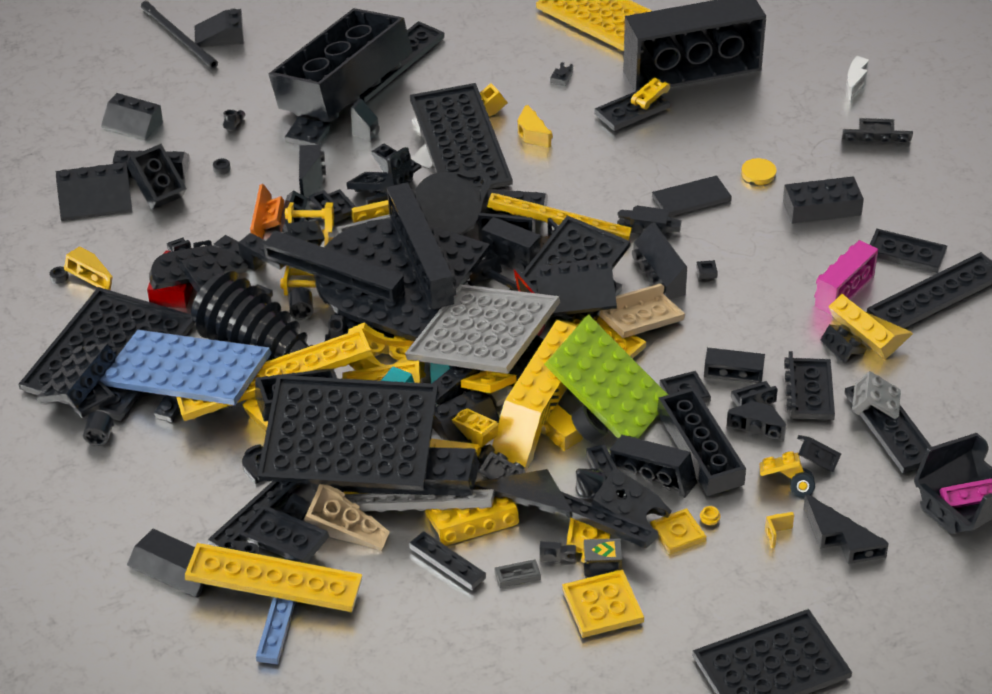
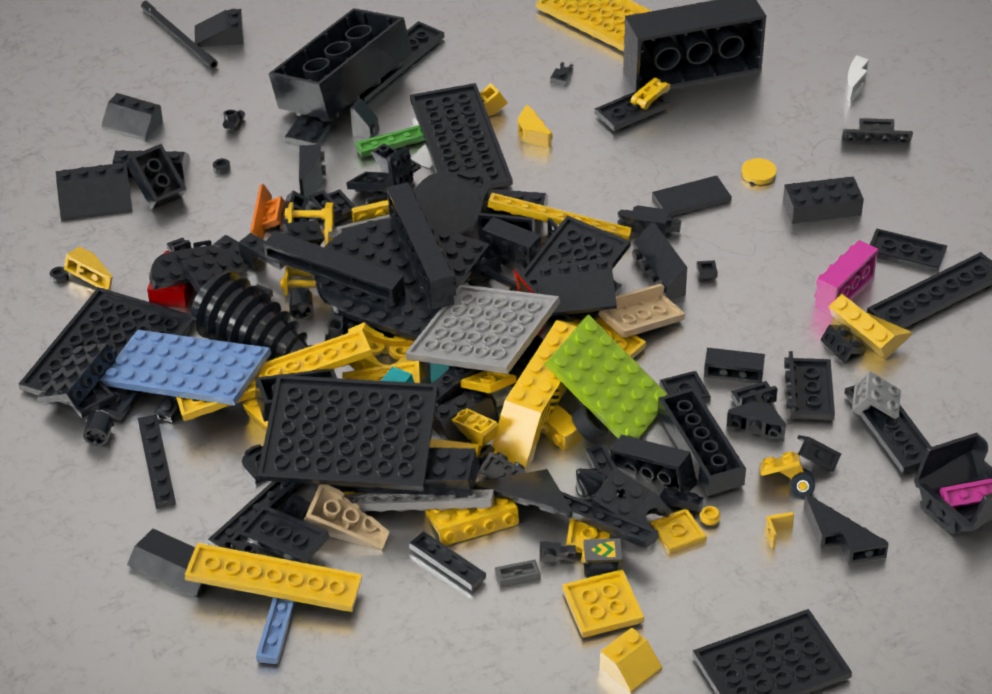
(156, 461): none -> black plate
(394, 140): none -> bright green plate
(630, 660): none -> yellow slope
(688, 501): none -> black plate

